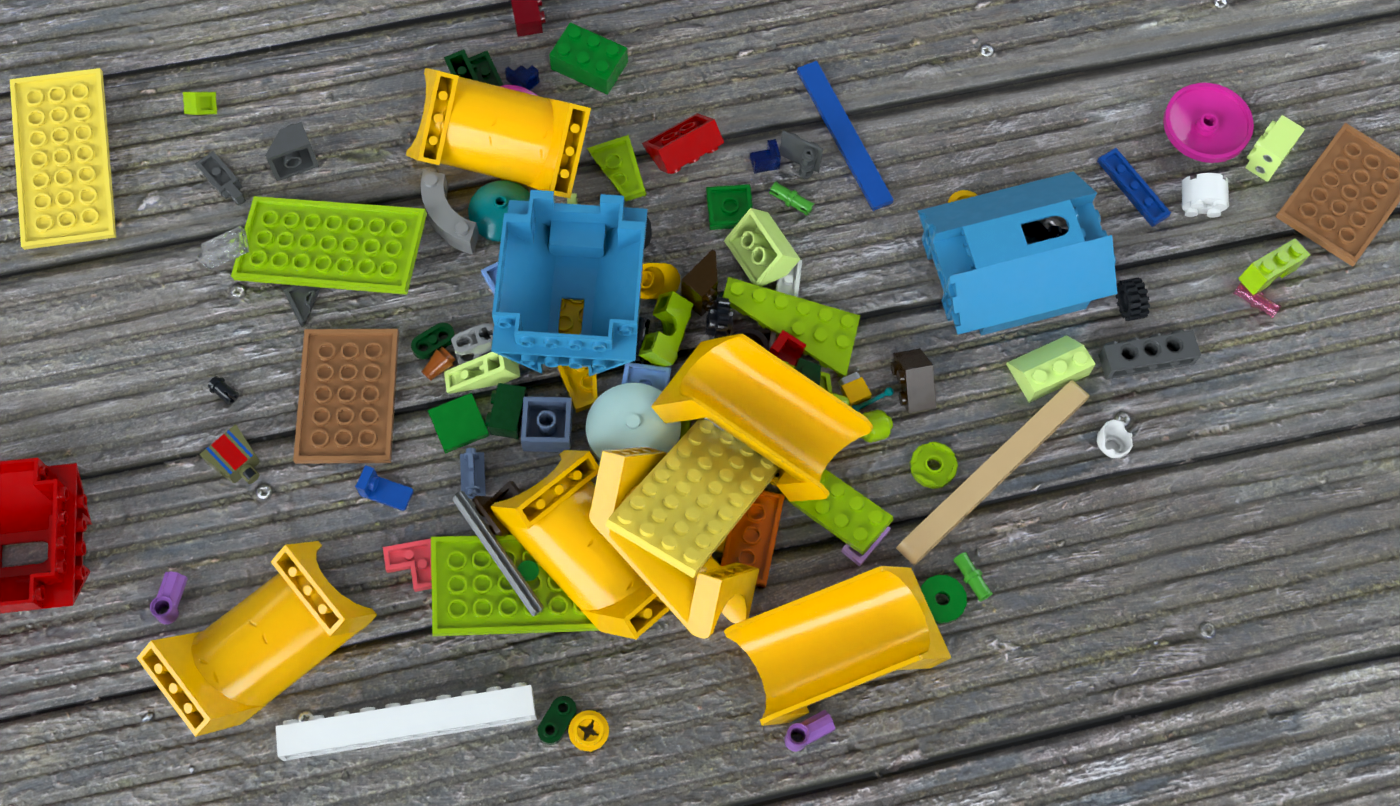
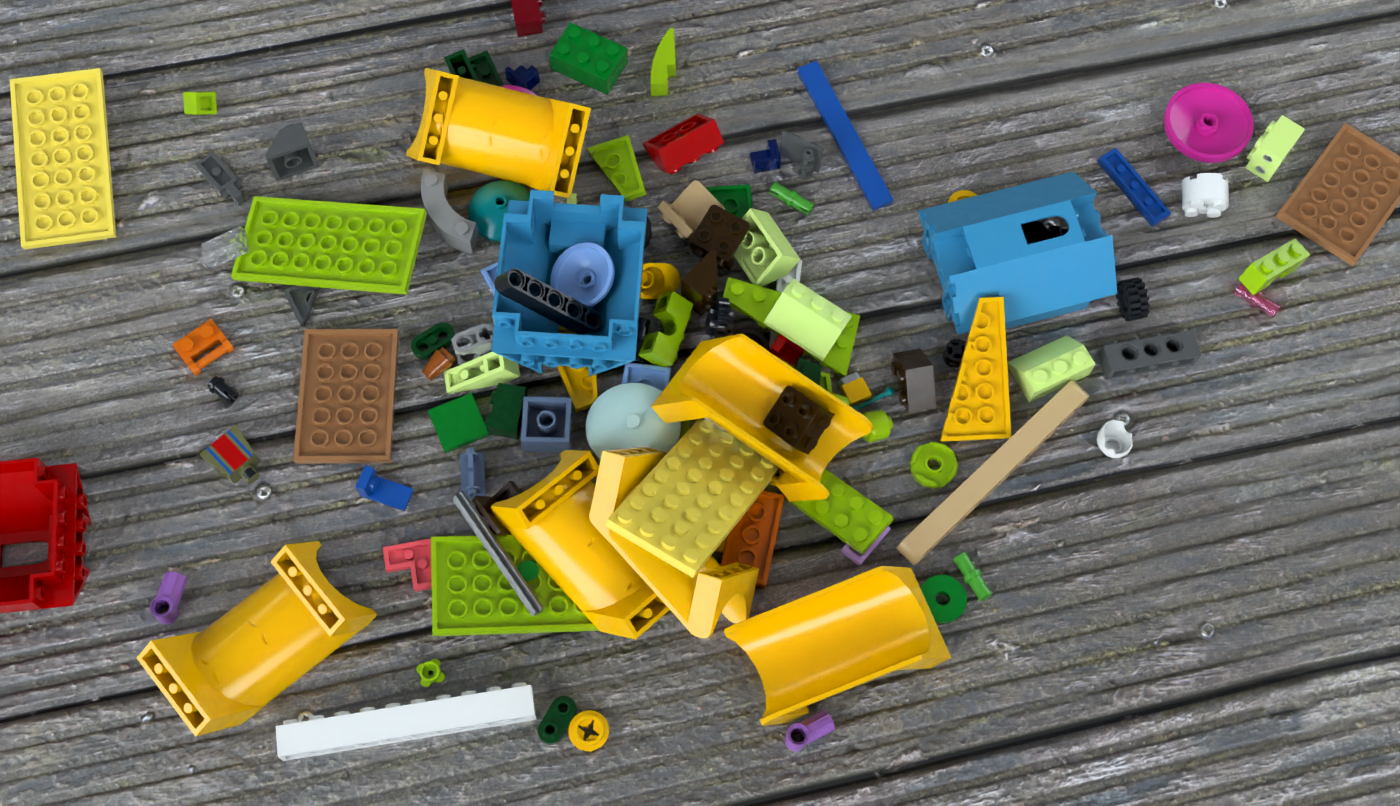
(199, 342): none -> orange plate
(423, 670): none -> lime plate
(547, 301): none -> black beam
(580, 265): none -> light blue dish
(663, 65): none -> lime slope
(688, 209): none -> tan bracket
(719, 232): none -> dark brown bracket
(798, 420): none -> dark brown bracket
(807, 319): none -> yellowish green slope
(953, 348): none -> black wheel
(981, 391): none -> yellow wing

